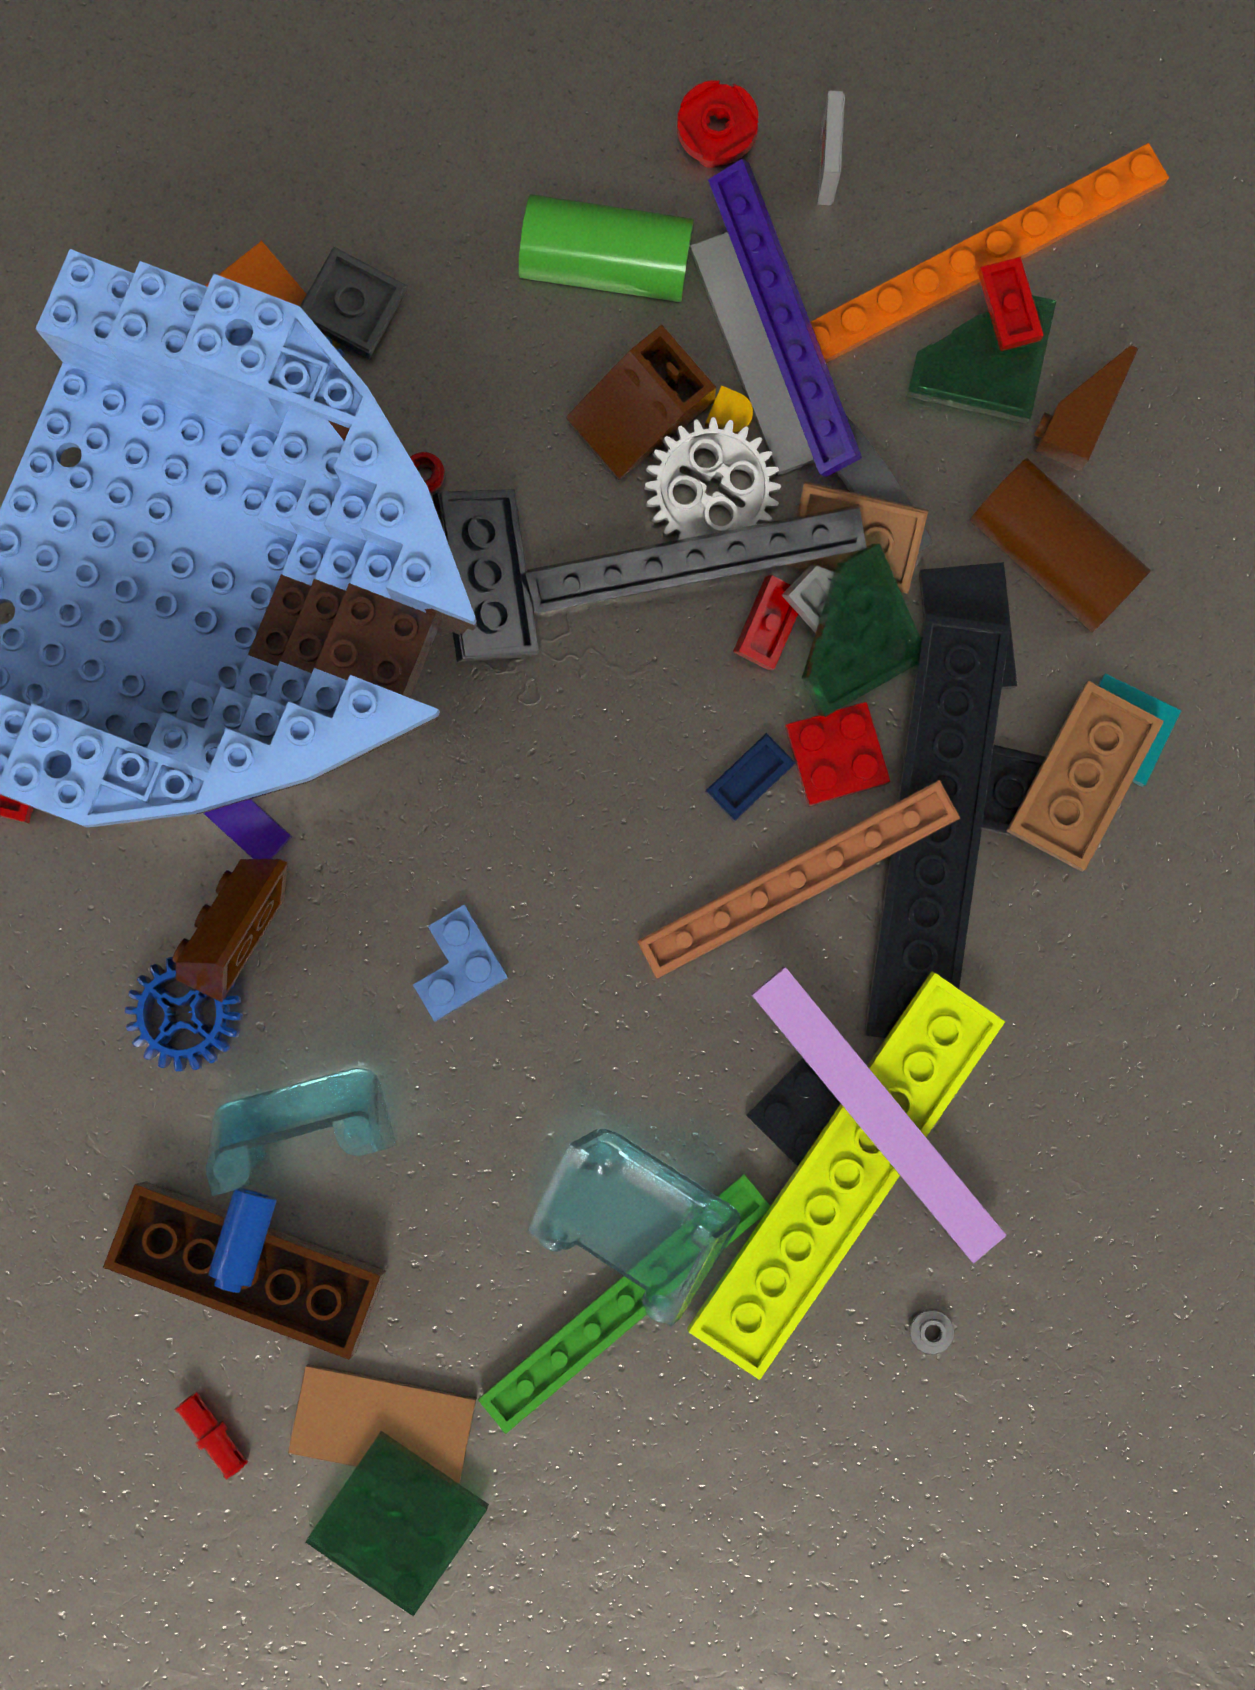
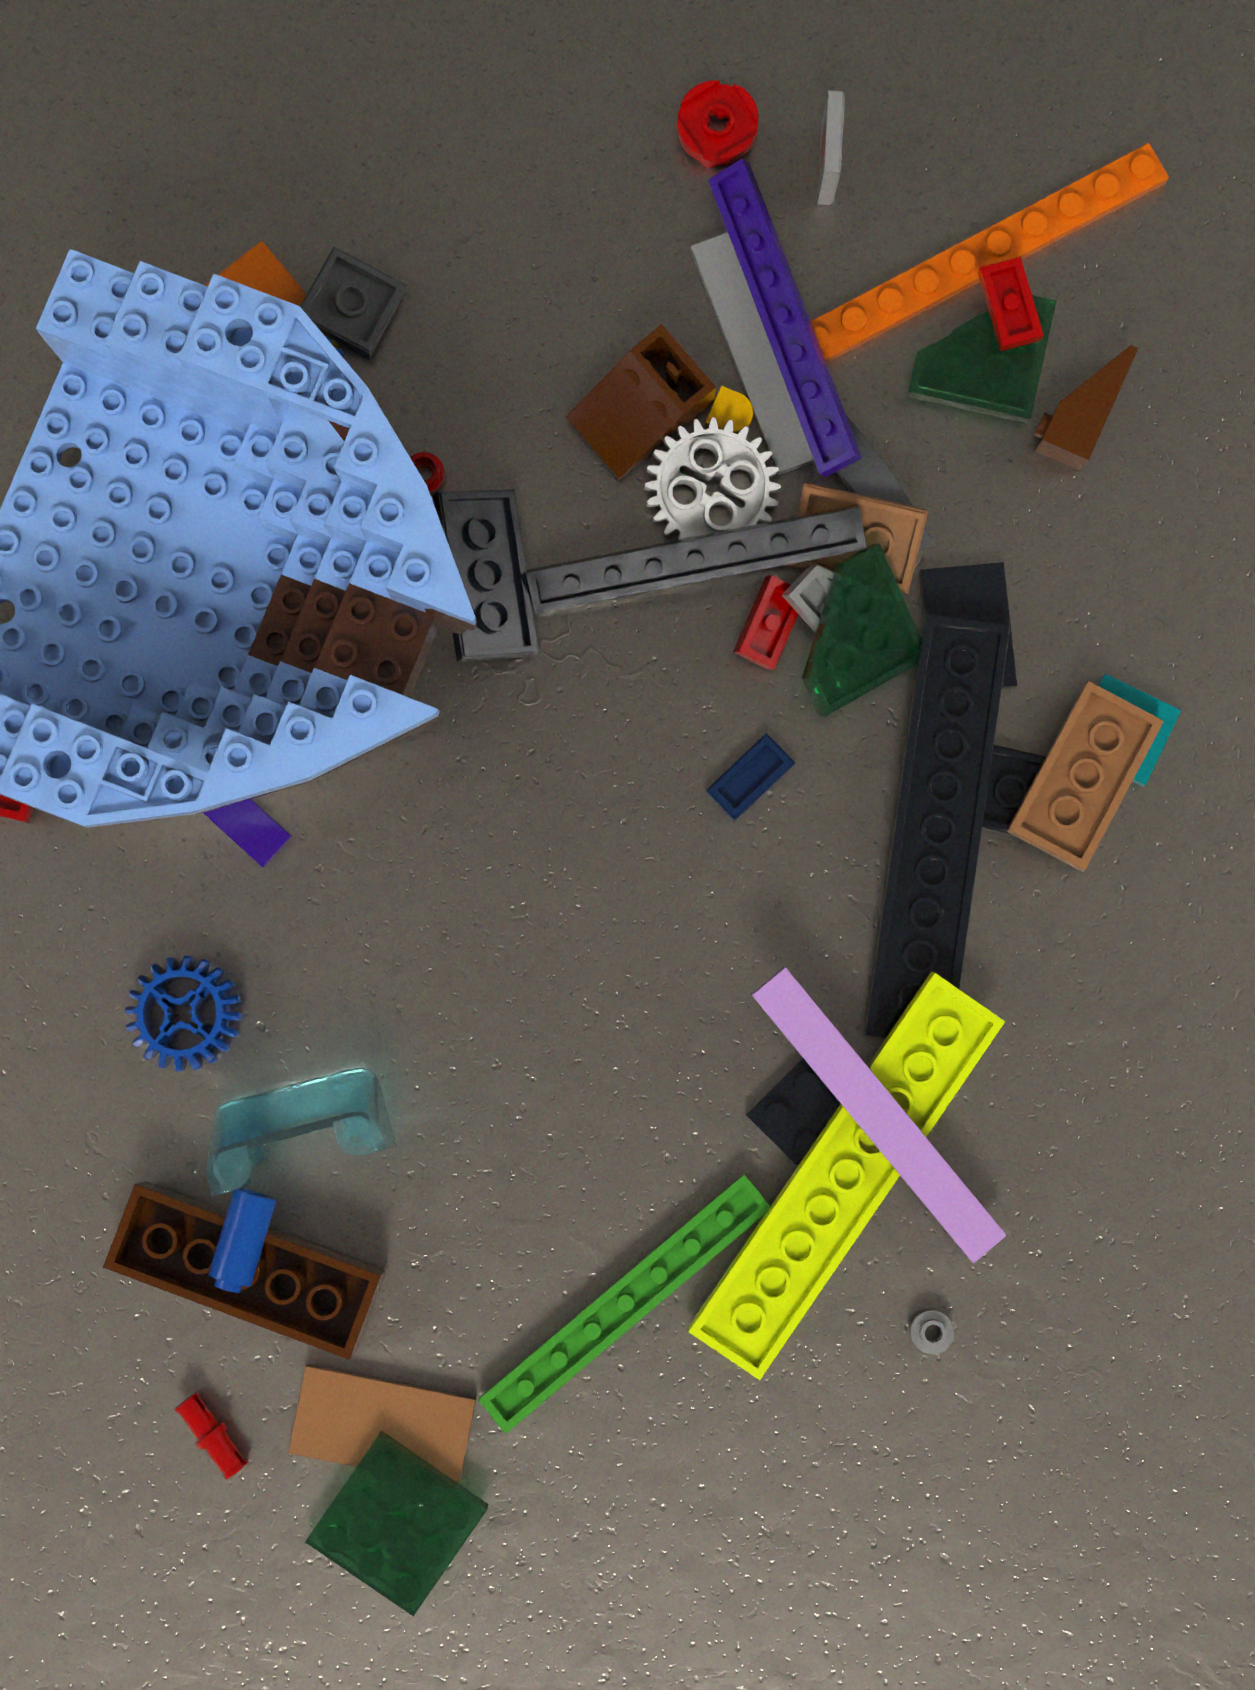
(231, 926): reddish brown slope -> none
(470, 967): medium blue plate -> none
(605, 247): bright green brick -> none
(636, 1219): clear light blue windscreen -> none
(798, 879): nougat tile -> none
(837, 754): red plate -> none
(1059, 544): reddish brown brick -> none

